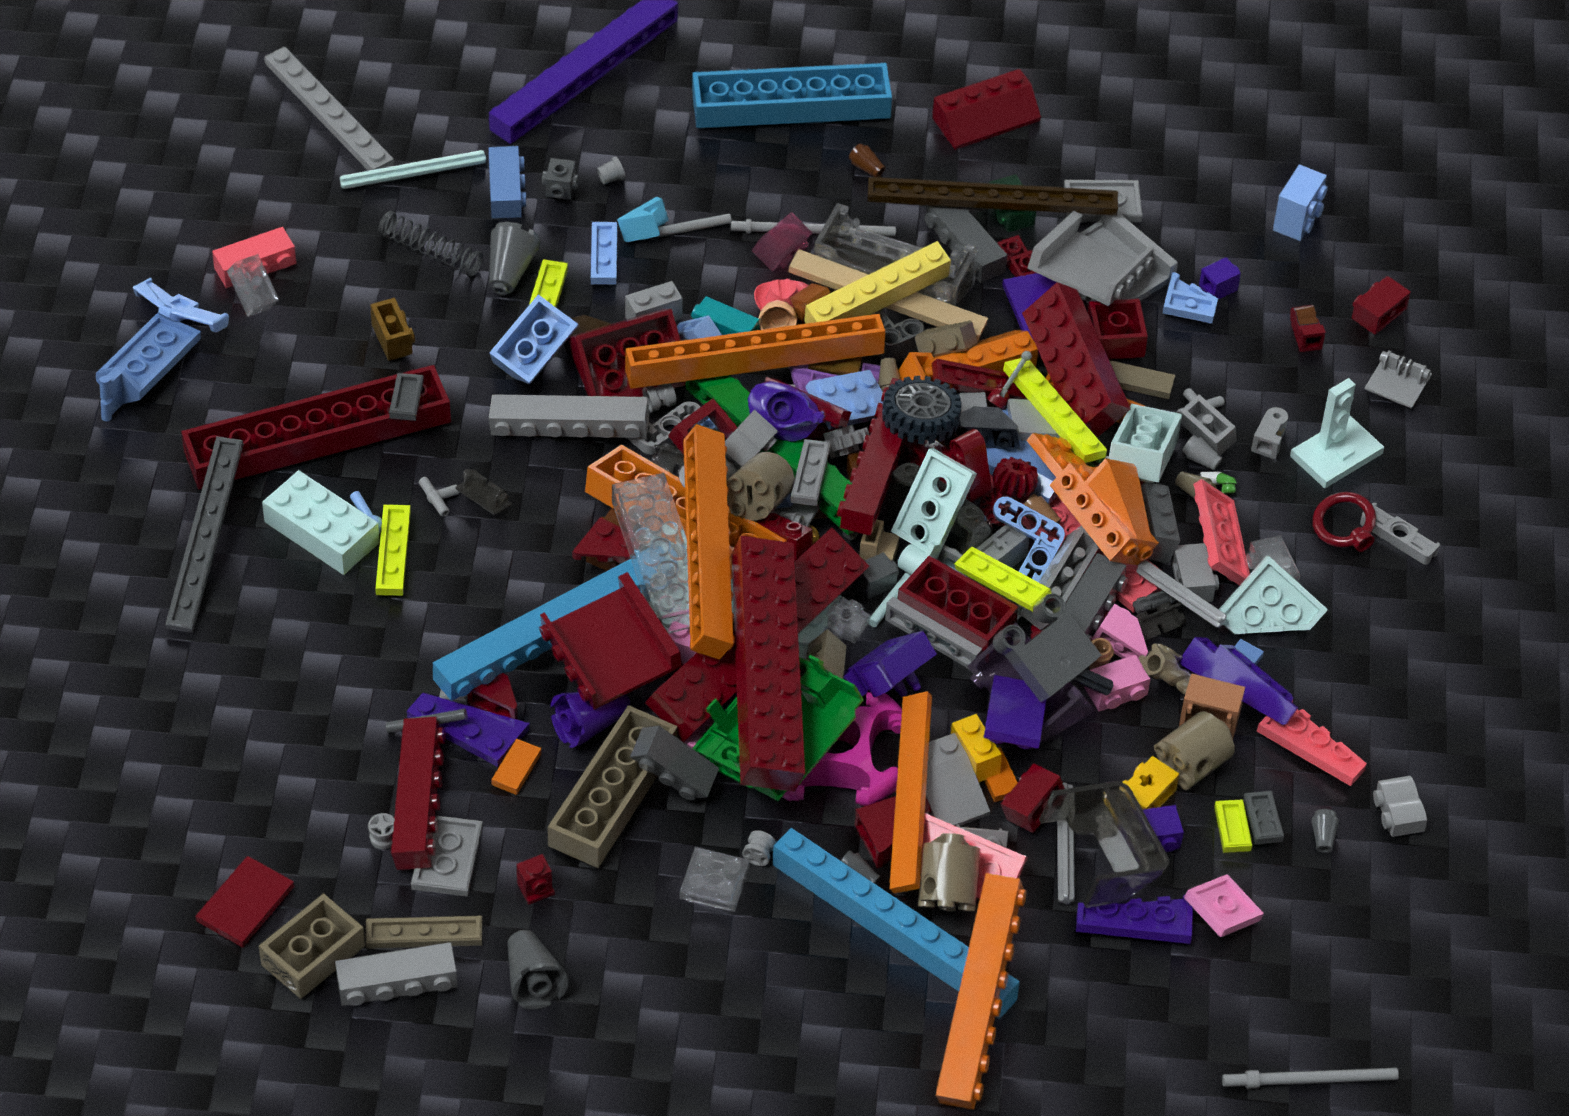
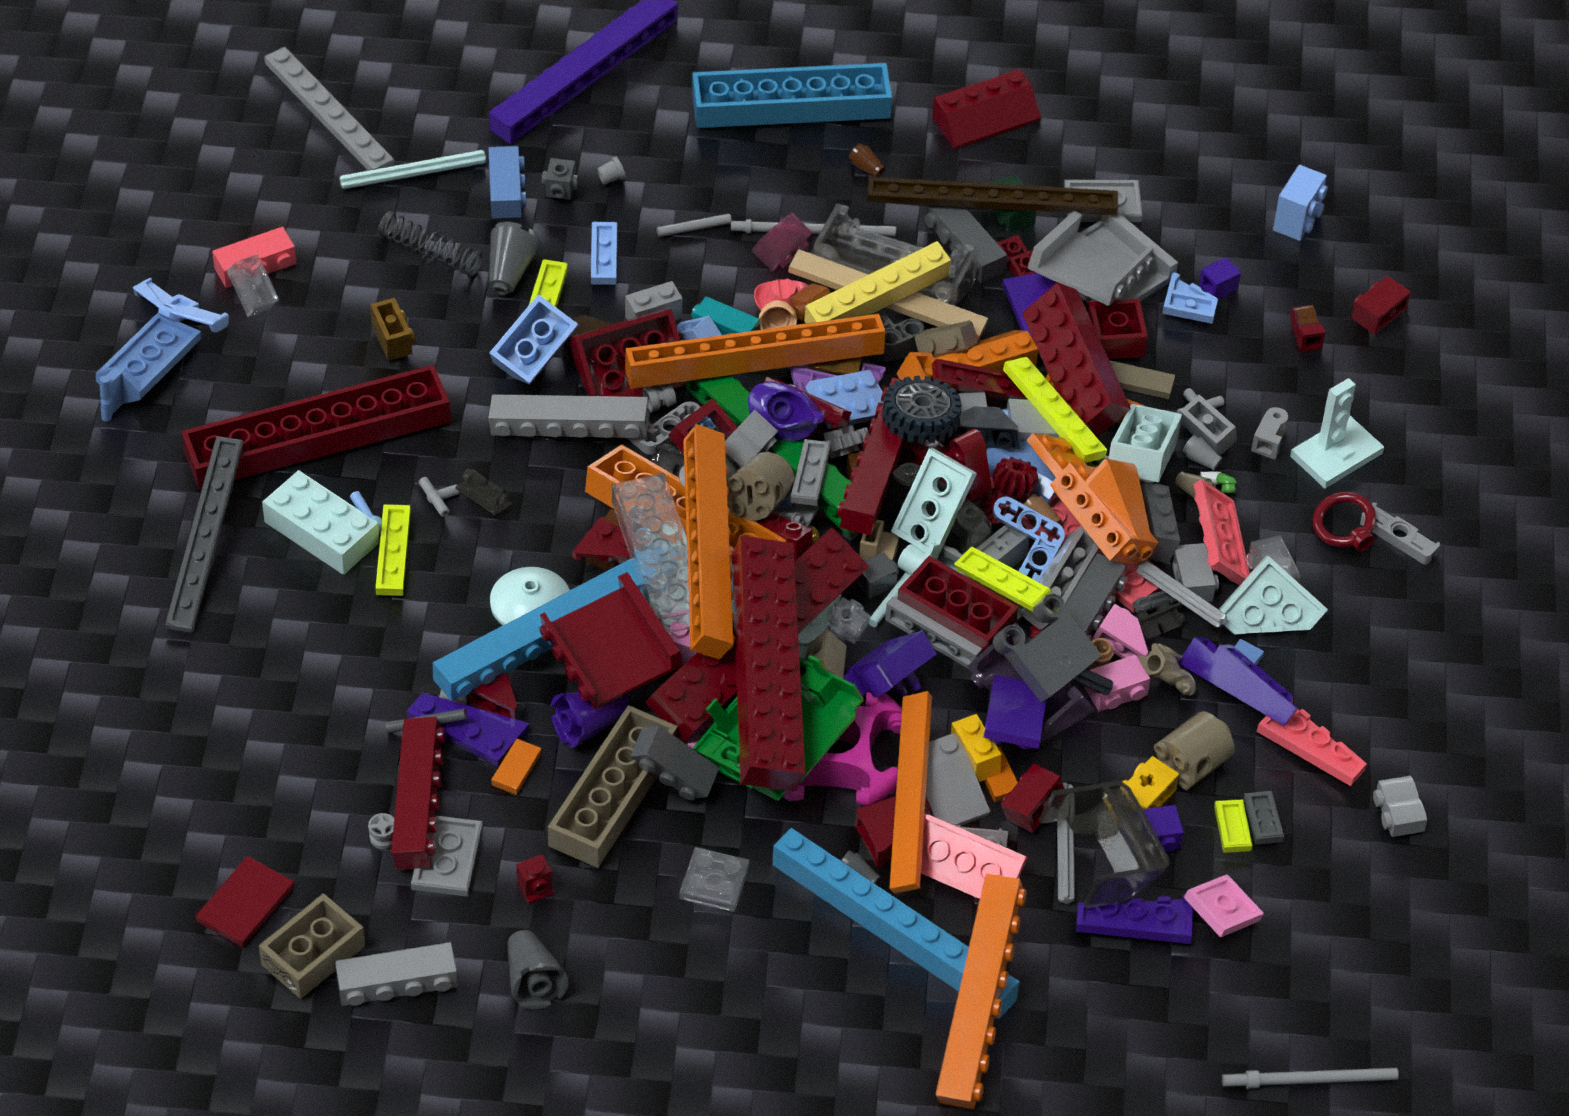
(406, 396): dark grey tile -> none
(423, 931): dark tan tile -> none
(524, 591): none -> light aqua dish
(643, 221): medium azure slope -> none
(759, 848): light grey wheel -> none
(887, 371): dark tan cone -> none
(949, 874): dark tan cylinder -> none
(999, 395): hinge -> none
(1215, 697): nougat container -> none
(1325, 827): dark grey cone -> none
(1398, 380): light grey hinge -> none

